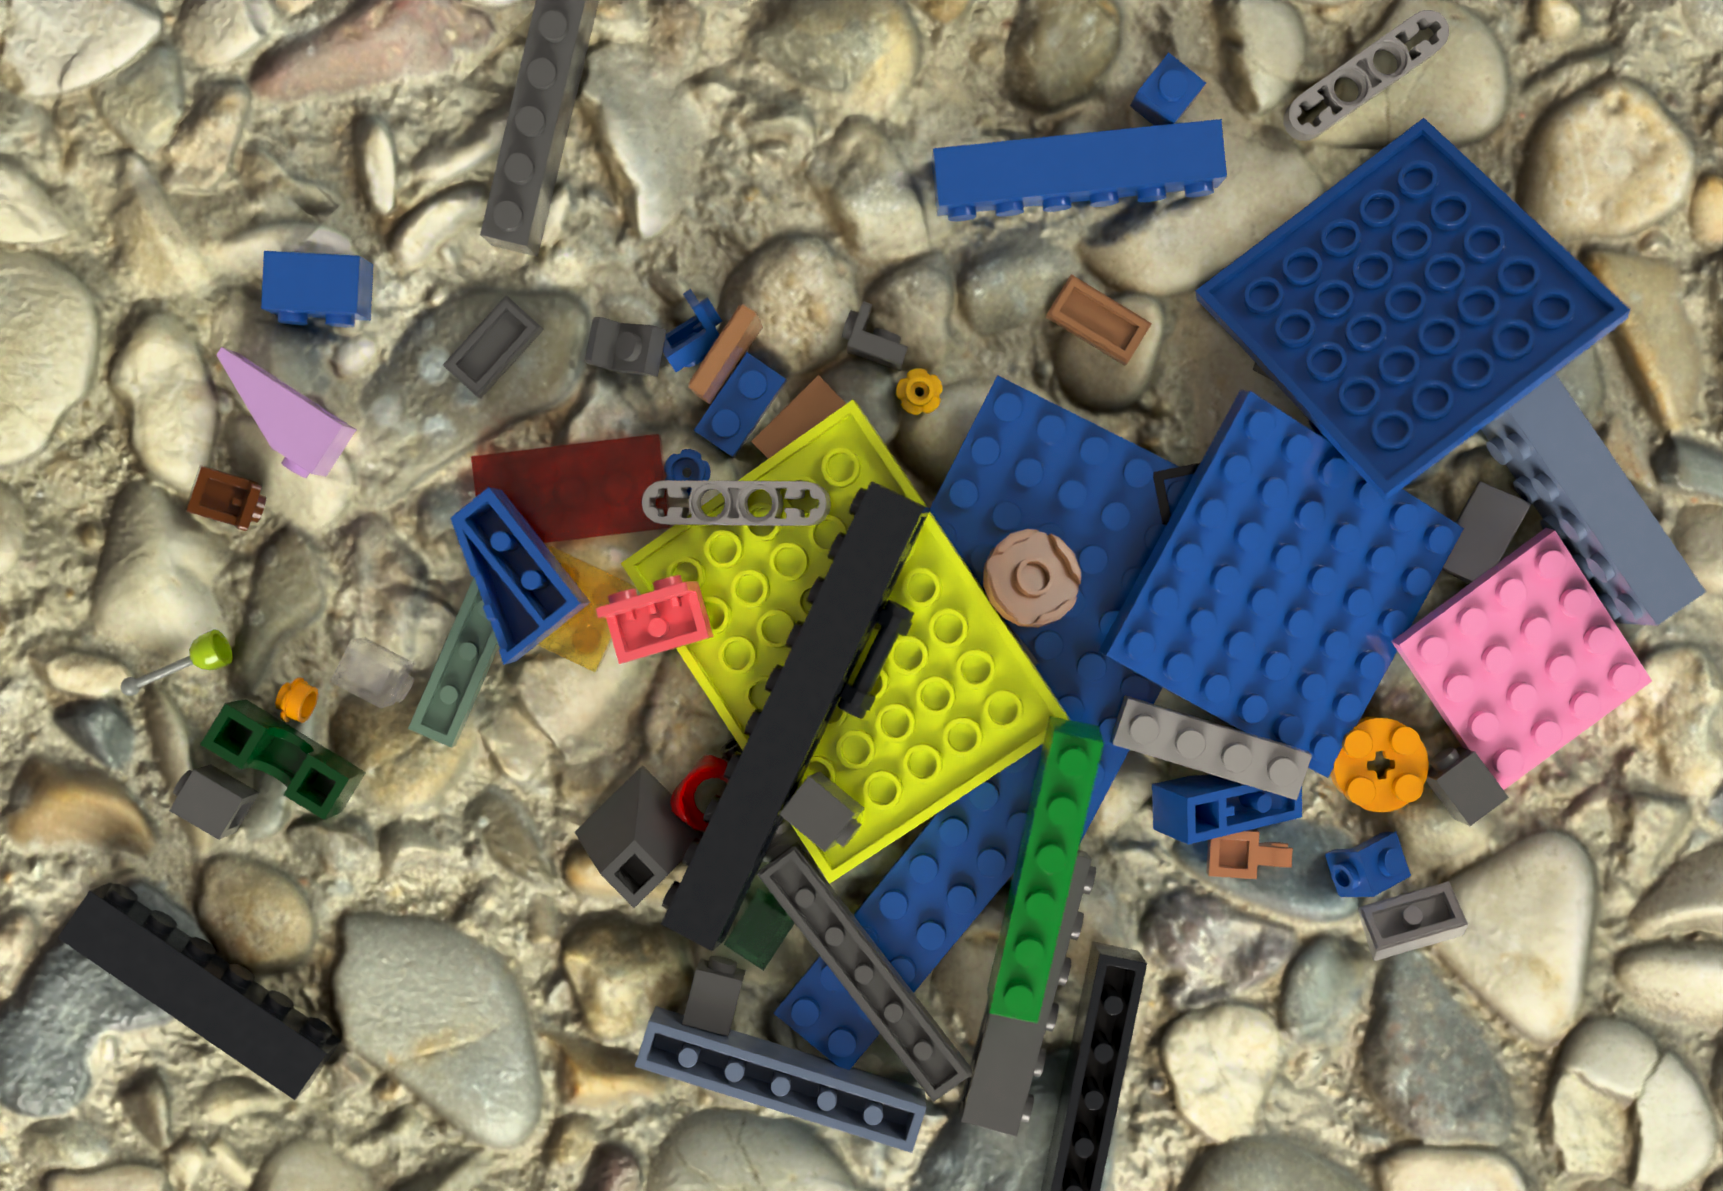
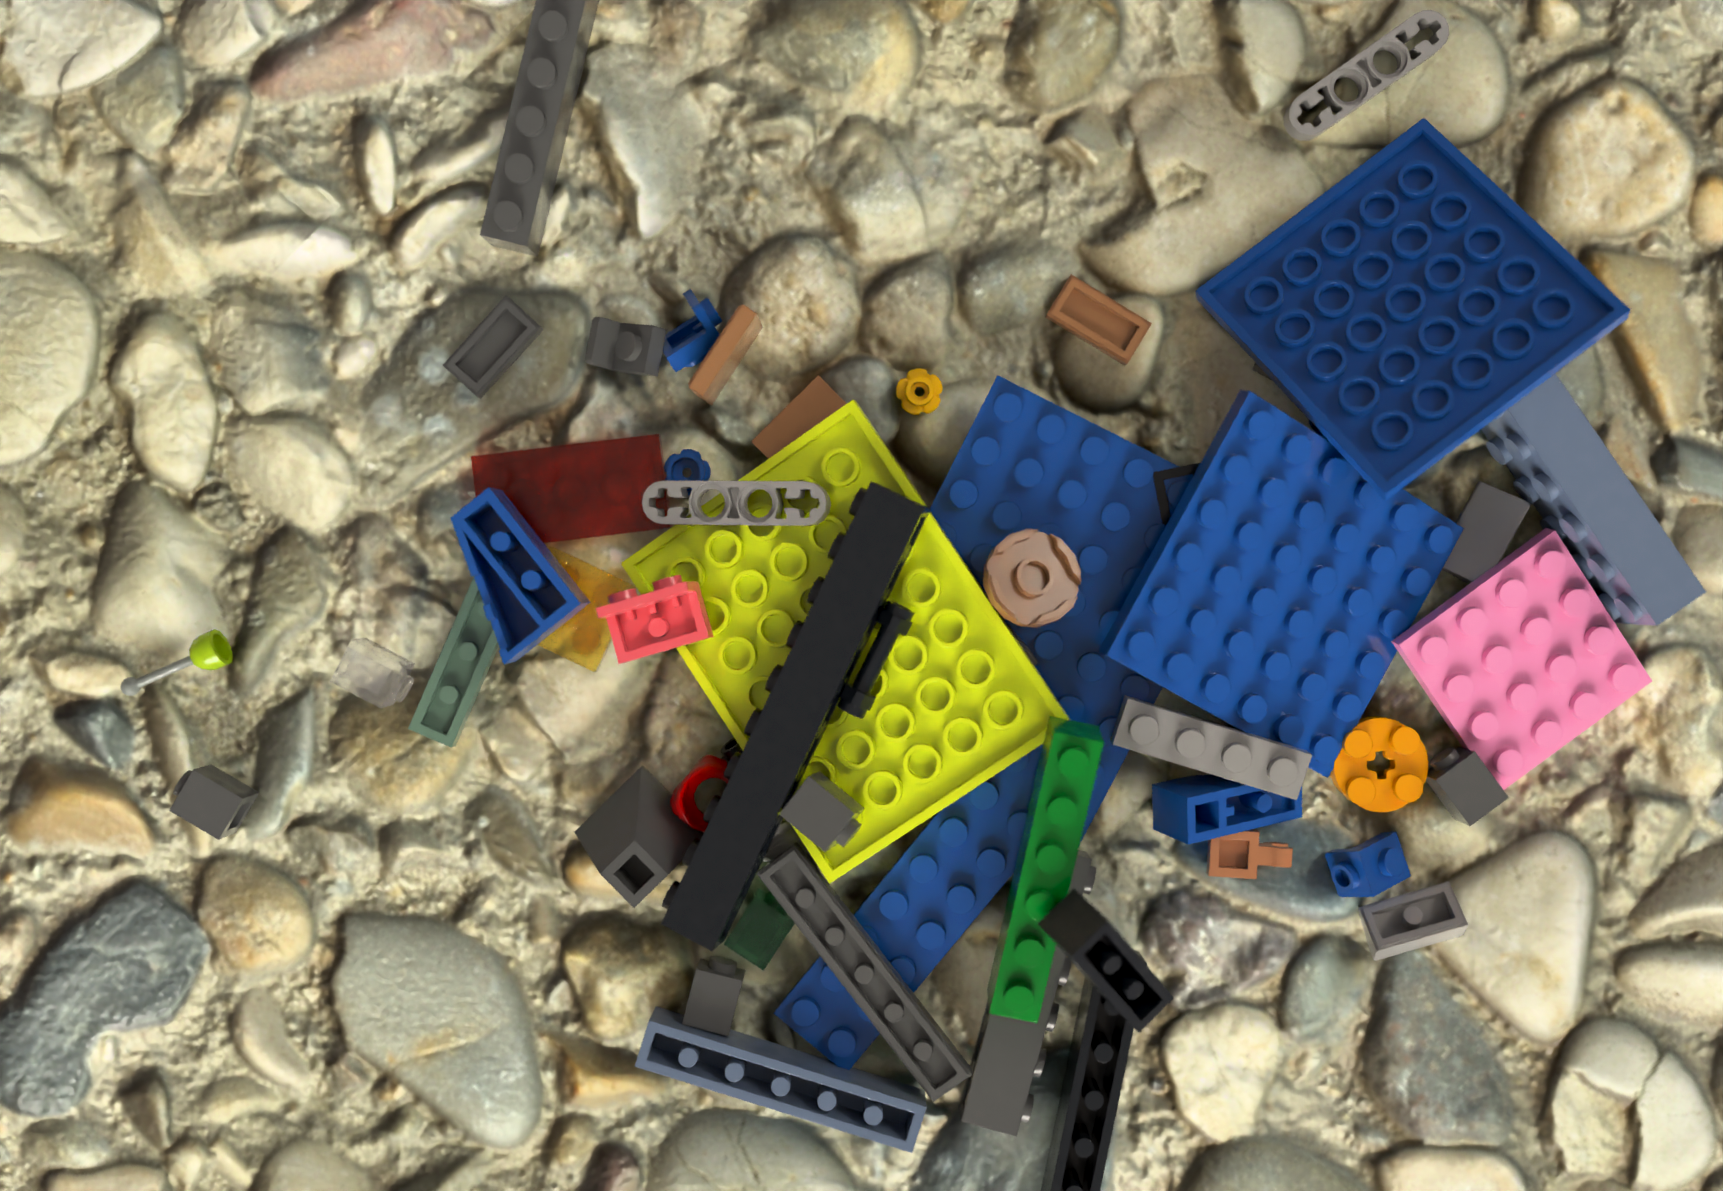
(200, 988): black brick -> none
(226, 498): reddish brown bracket -> none
(260, 741): dark green arch -> none
(289, 421): lavender slope -> none
(296, 700): light orange plate -> none
(317, 287): blue brick -> none
(740, 405): blue plate -> none
(880, 347): dark grey bracket -> none
(1079, 168): blue brick -> none
(1106, 960): none -> black brick
(1167, 92): blue brick -> none

